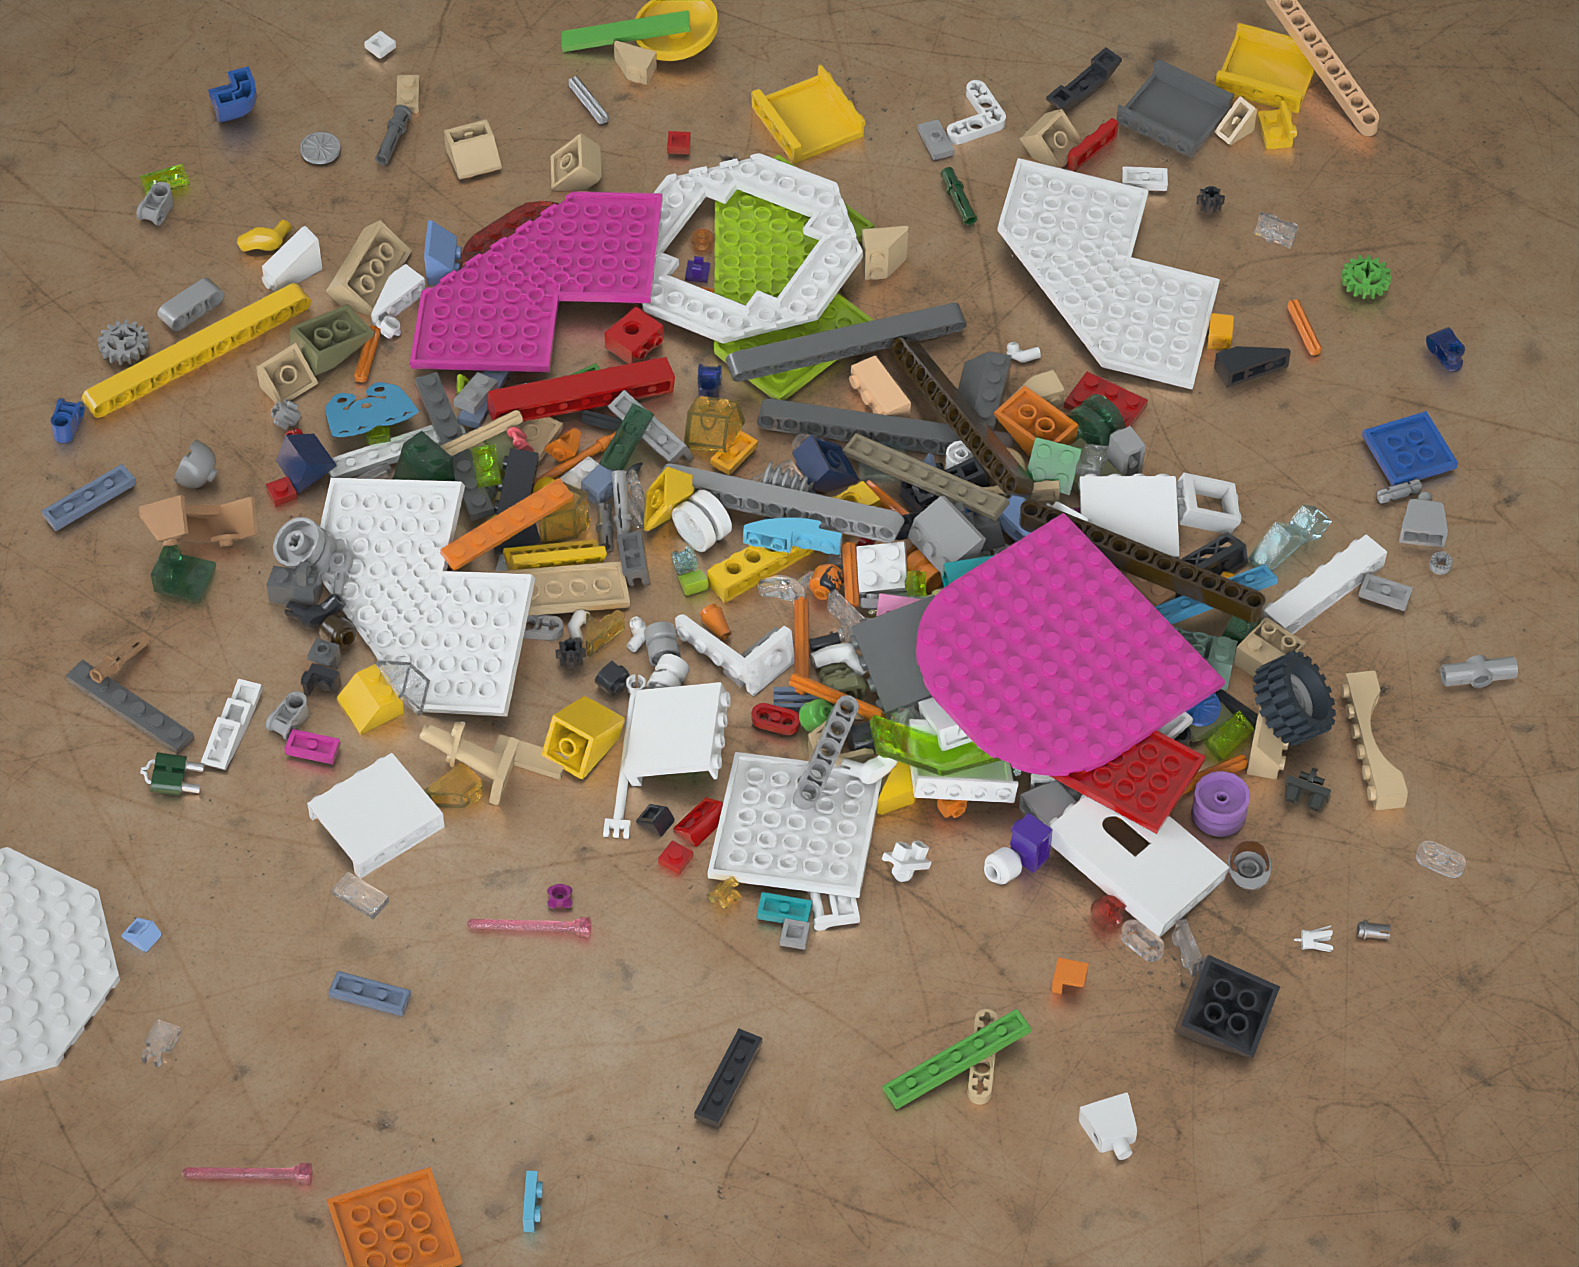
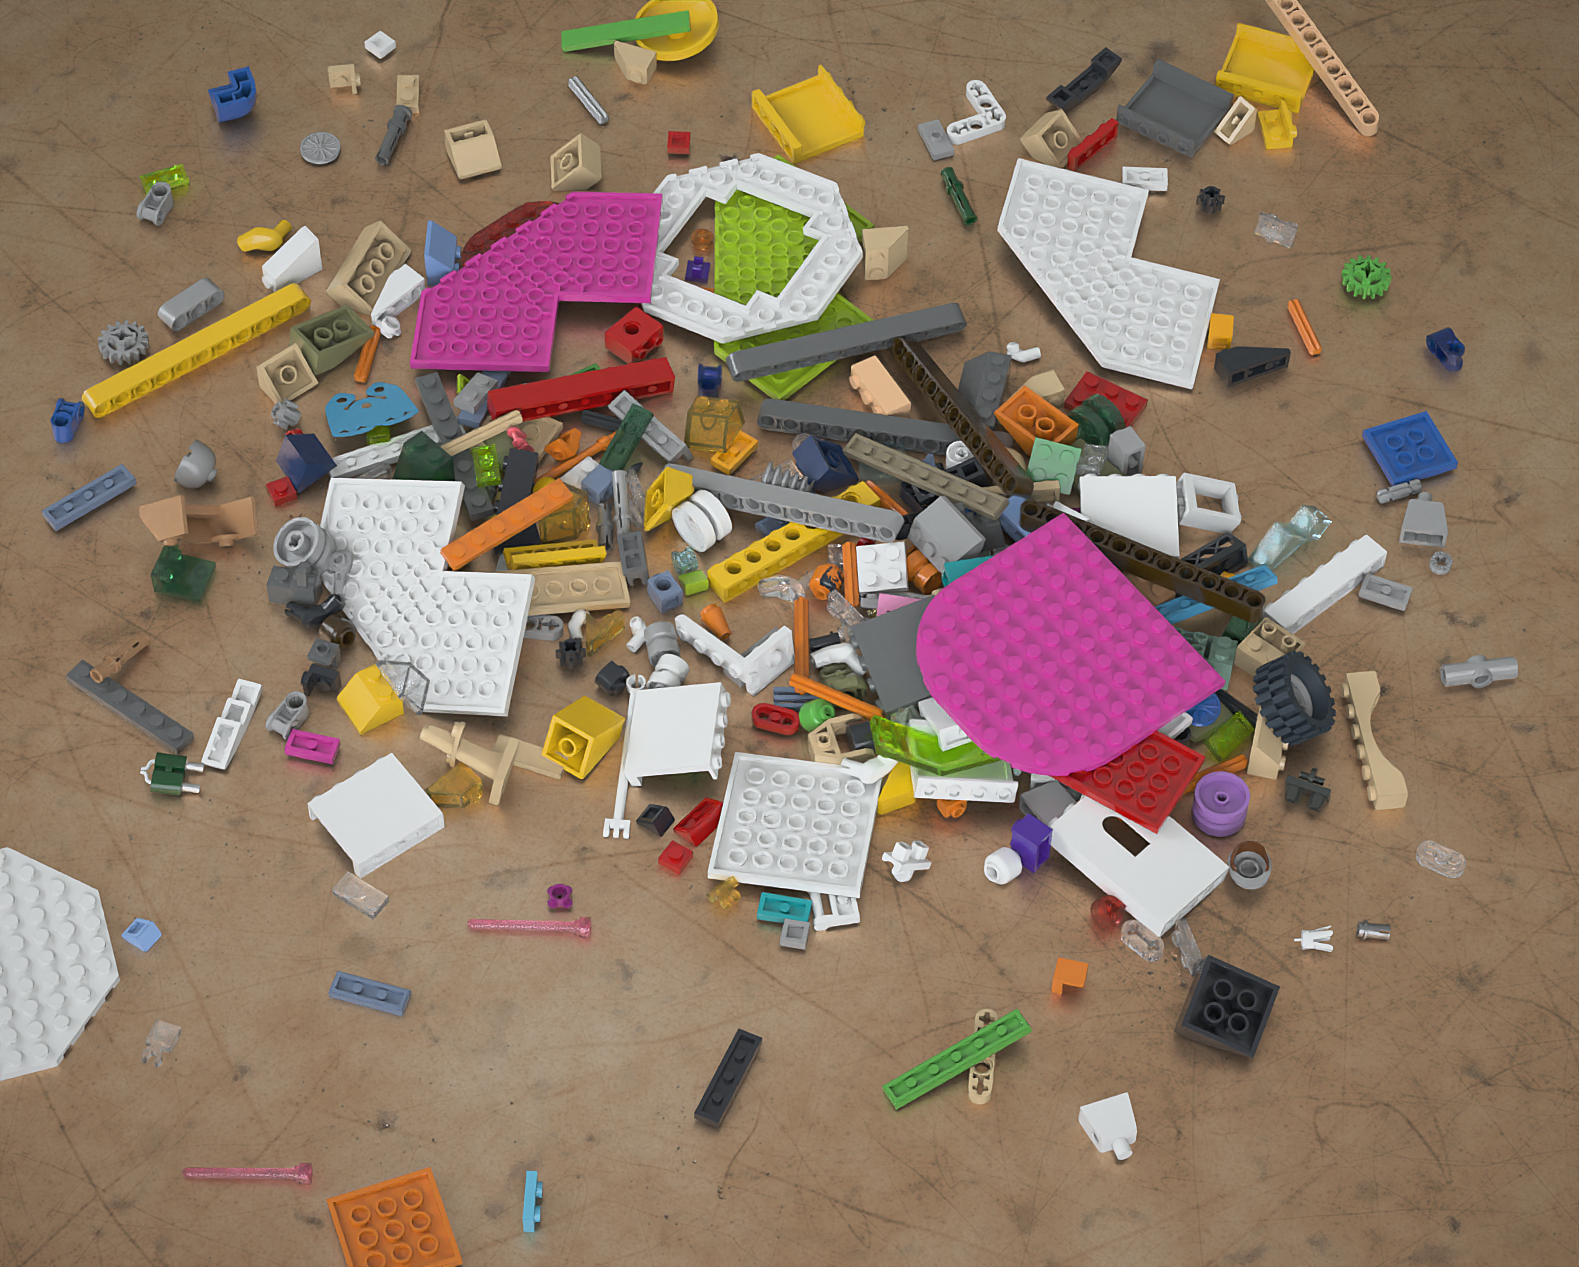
(344, 76): none -> tan bracket
(667, 599): none -> sand blue brick
(784, 533): medium azure slope -> none
(821, 762): light grey beam -> none
(915, 583): clear neon green plate -> none

